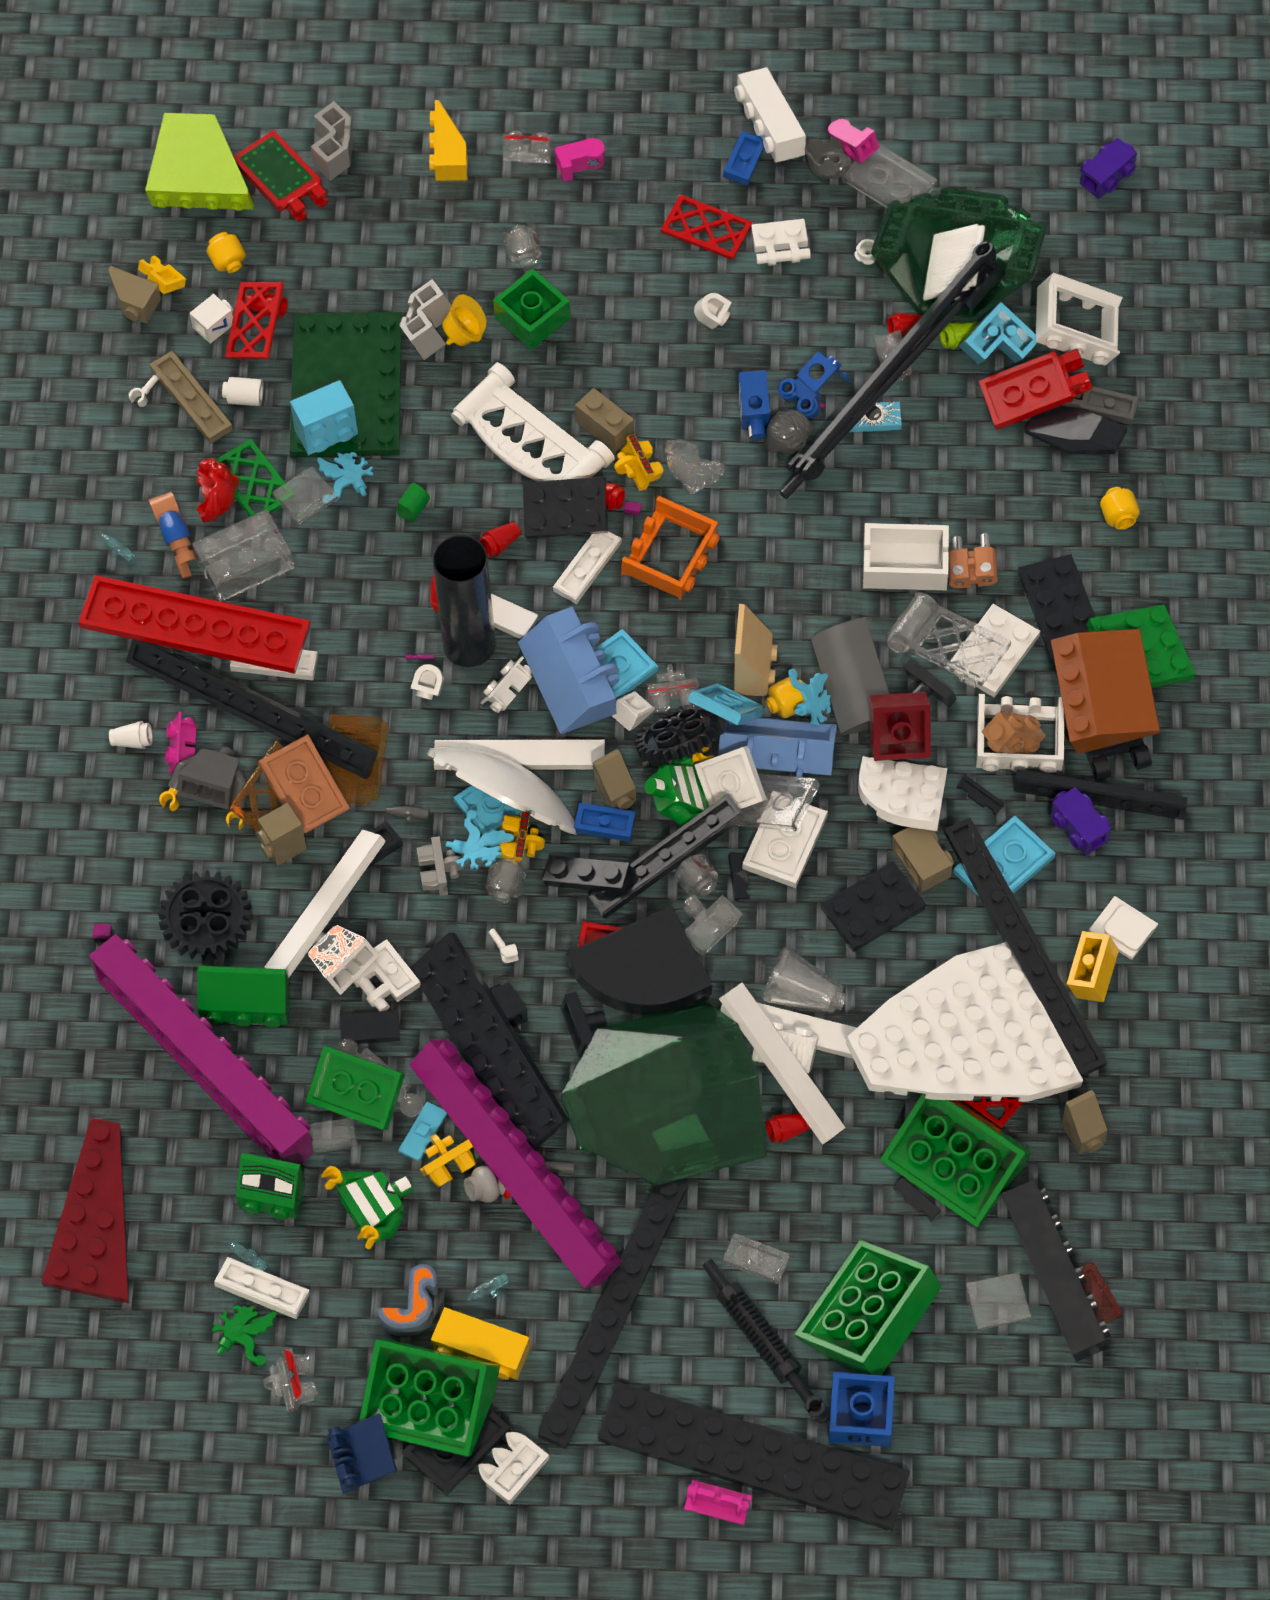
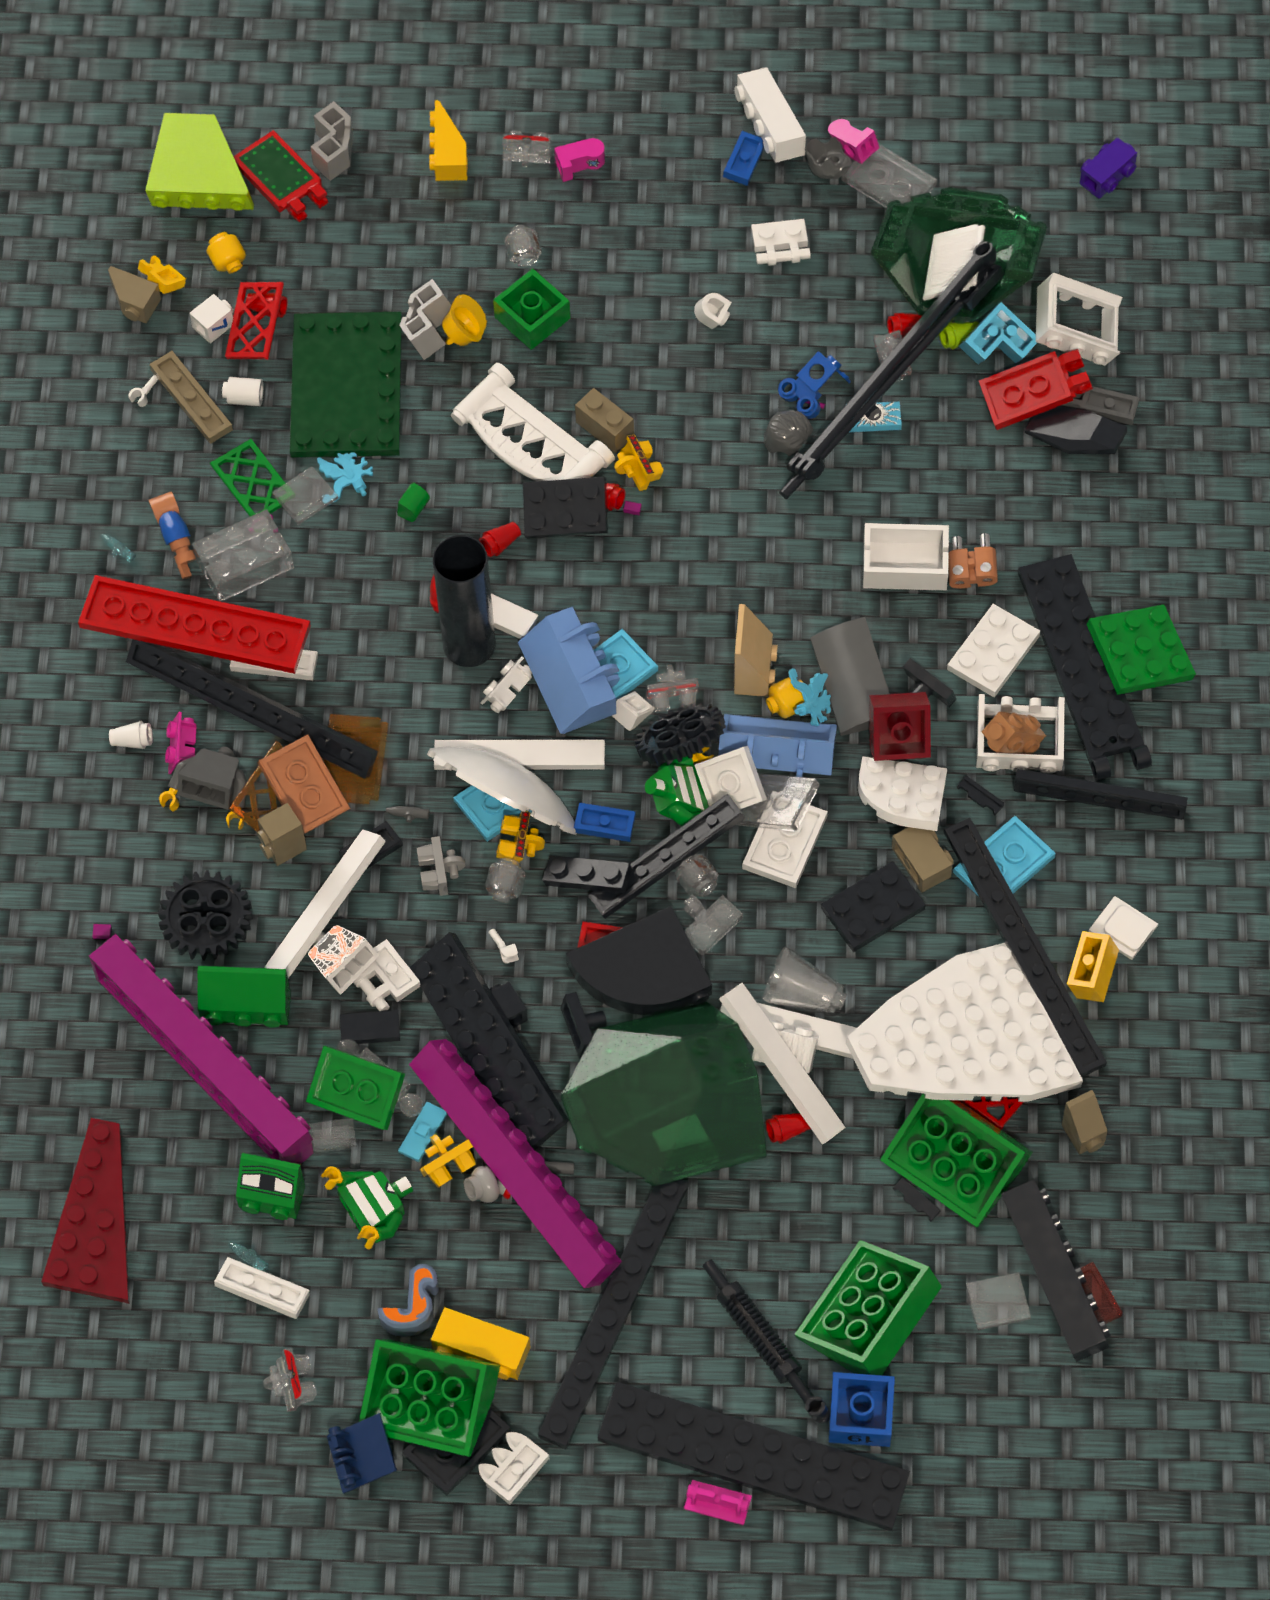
(218, 488): red hair -> none
(237, 1331): green piece -> none
(324, 417): medium azure brick -> none
(420, 657): magenta piece -> none
(428, 681): white plate -> none
(476, 846): medium azure piece -> none
(488, 1287): clear light blue helmet -> none
(586, 566): white tile -> none
(614, 781): dark tan slope -> none
(685, 518): orange window -> none
(689, 468): clear hair -> none
(710, 245): red window -> none
(727, 704): medium azure tile -> none
(738, 877): black piece -> none
(754, 403): blue torso -> none
(756, 1258): clear plate -> none
(865, 247): white plate -> none
(915, 627): clear piece -> none
(1080, 821): dark purple brick -> none
(1105, 688): dark orange slope -> none
(1119, 508): yellow head -> none

